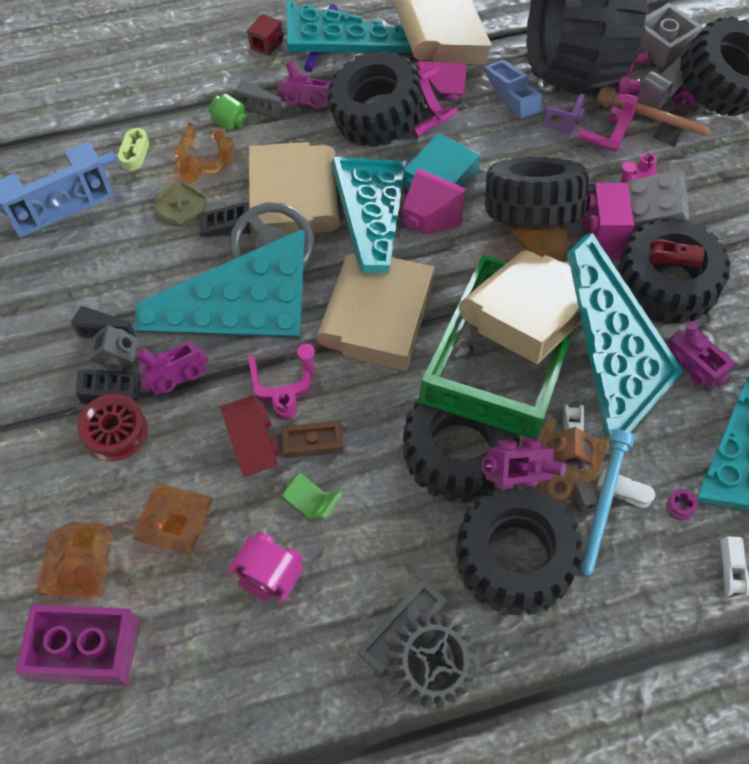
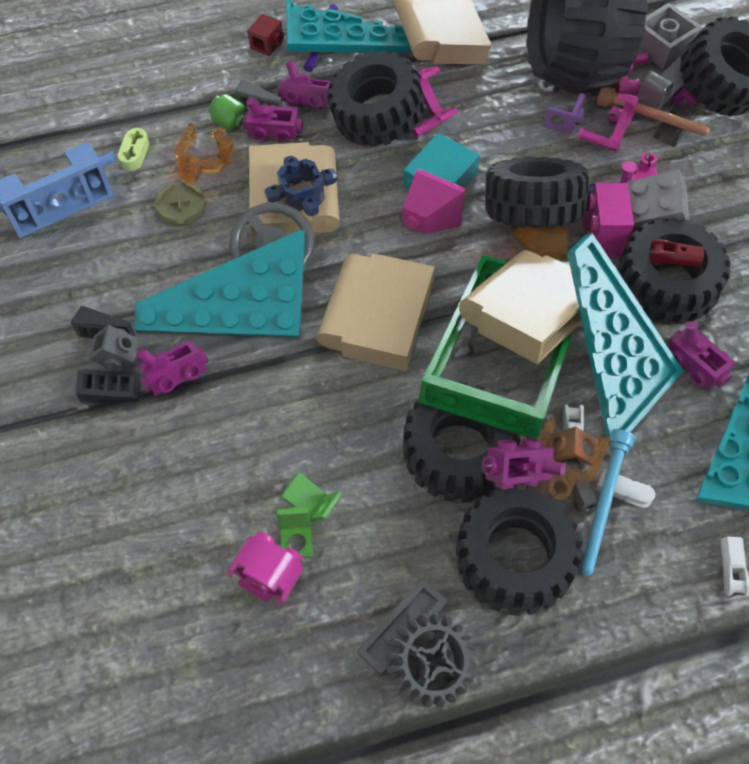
(75, 560): clear orange slope -> none
(78, 645): magenta brick -> none
(115, 443): dark red wheel -> none
(172, 518): clear orange slope -> none
(226, 213): black slope -> none
(248, 433): dark red brick -> none
(272, 122): none -> magenta brick
(287, 394): dark pink piece -> none
(295, 171): none -> dark blue piece
(295, 522): none -> bright green bracket
(312, 439): reddish brown plate -> none
(371, 204): teal wing -> none
(449, 79): dark pink slope -> none
(514, 88): medium blue slope -> none
(690, 502): magenta bush -> none

